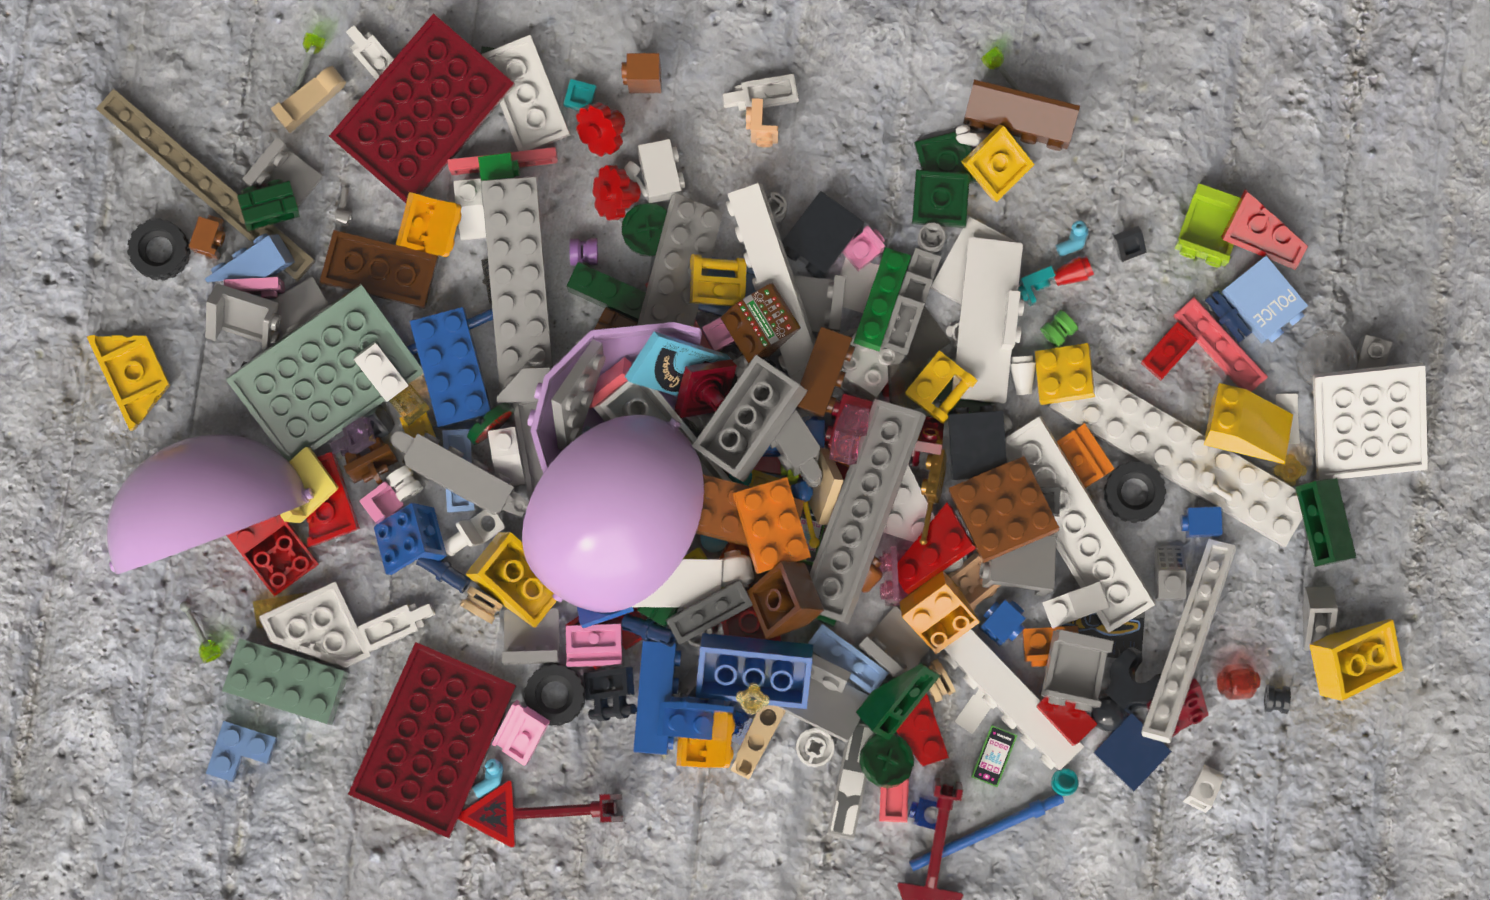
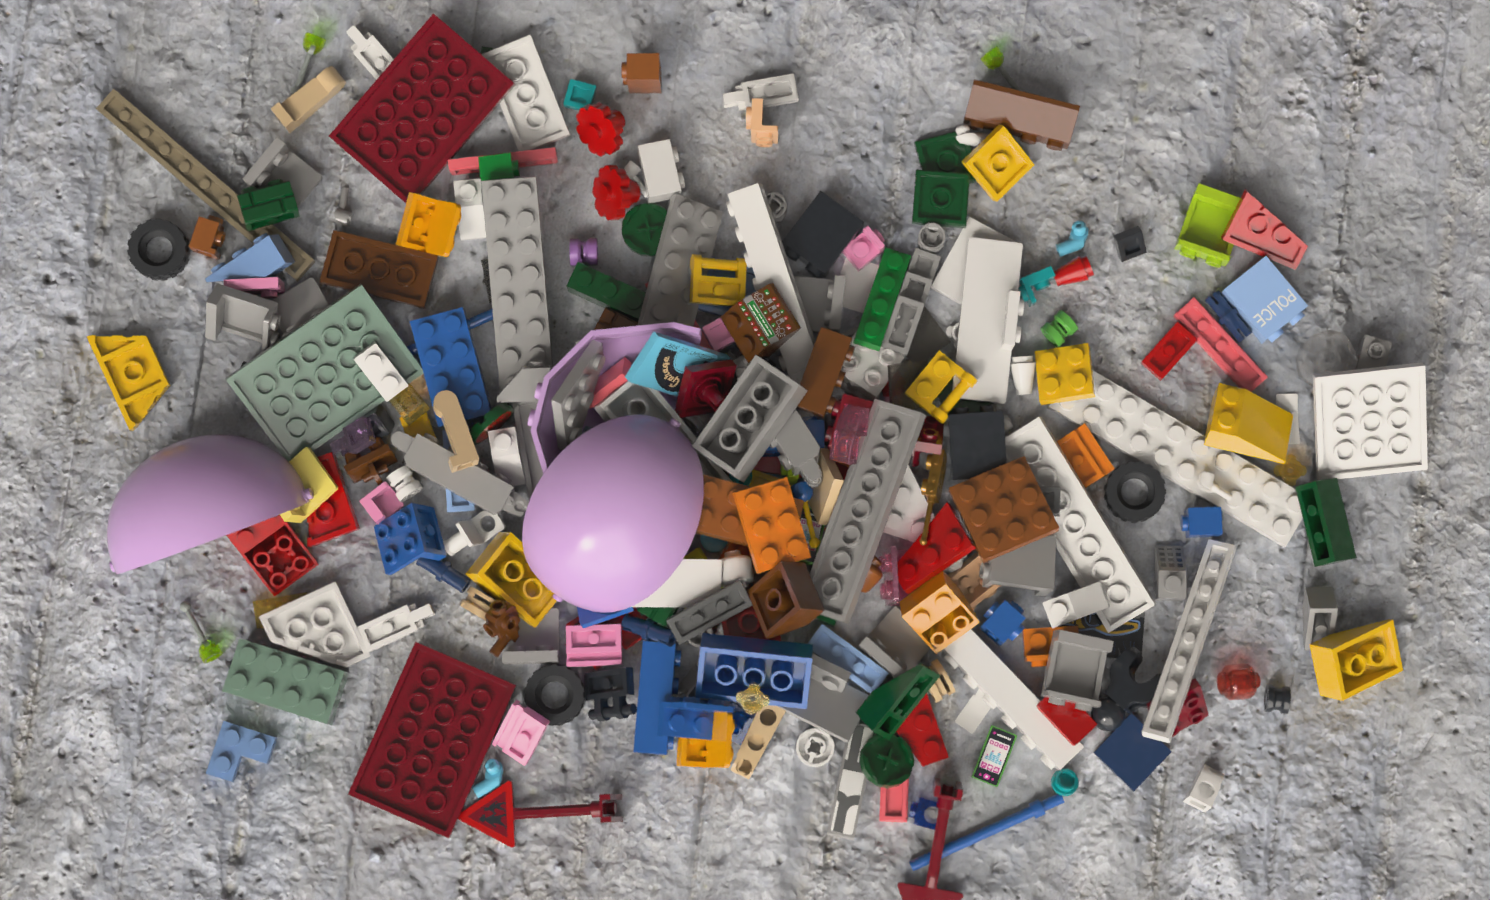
(449, 410): none -> tan leg
(502, 621): none -> reddish brown piece

